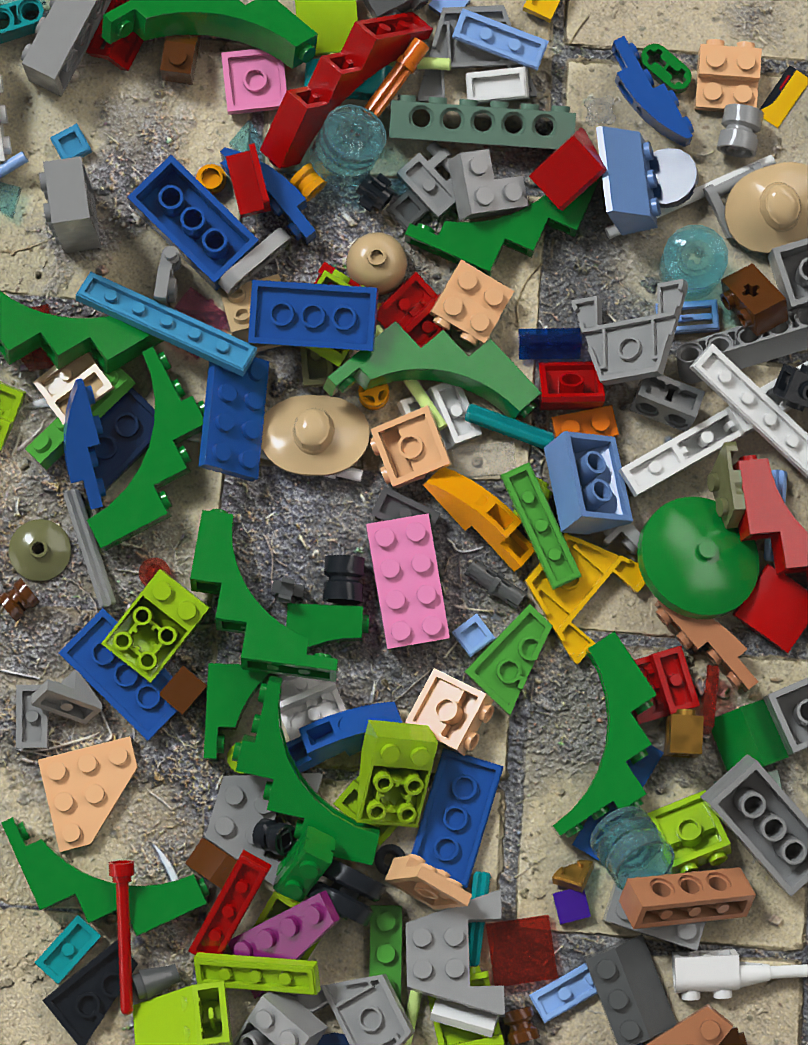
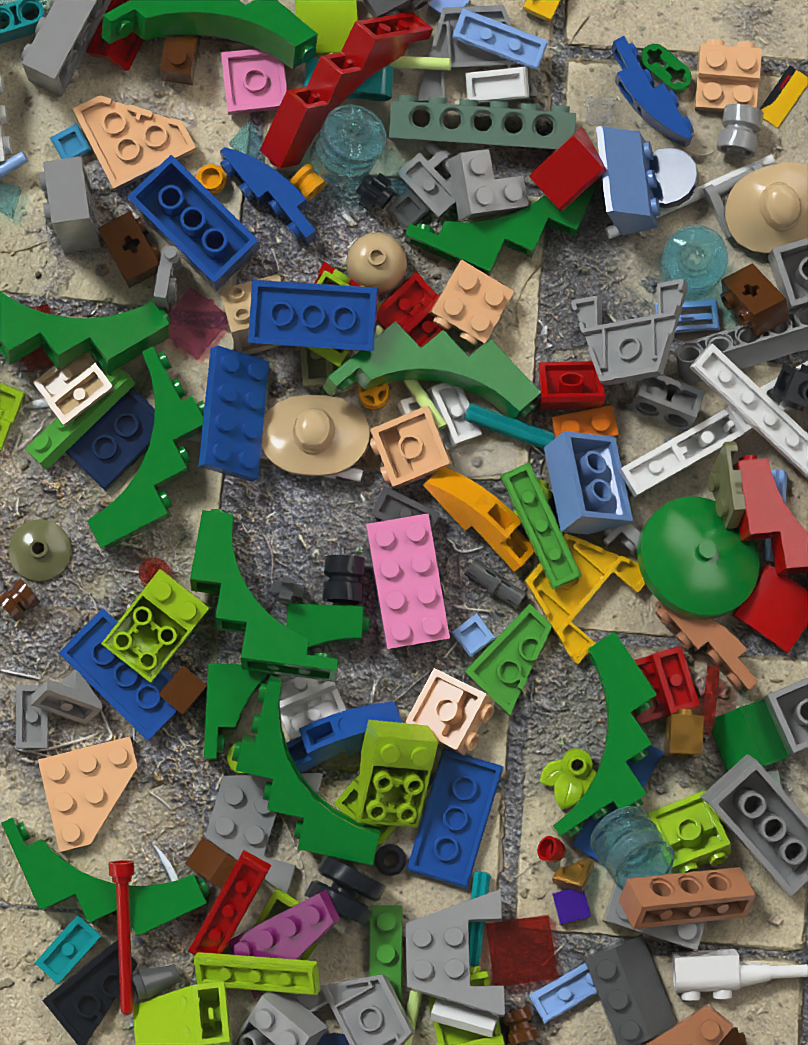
(81, 432): blue slope -> none
(89, 548): light grey axle -> none
(118, 235): none -> reddish brown brick
(131, 139): none -> light nougat plate
(166, 323): dark azure tile -> none
(248, 182): red panel -> none
(254, 261): light grey beam -> none
(274, 836): black wheel -> none
(304, 864): green brick -> none
(405, 65): orange axle -> none
(426, 883): light nougat plate -> none
(549, 343): clear blue hinge -> none
(551, 849): none -> red hinge
(567, 782): none -> lime plate

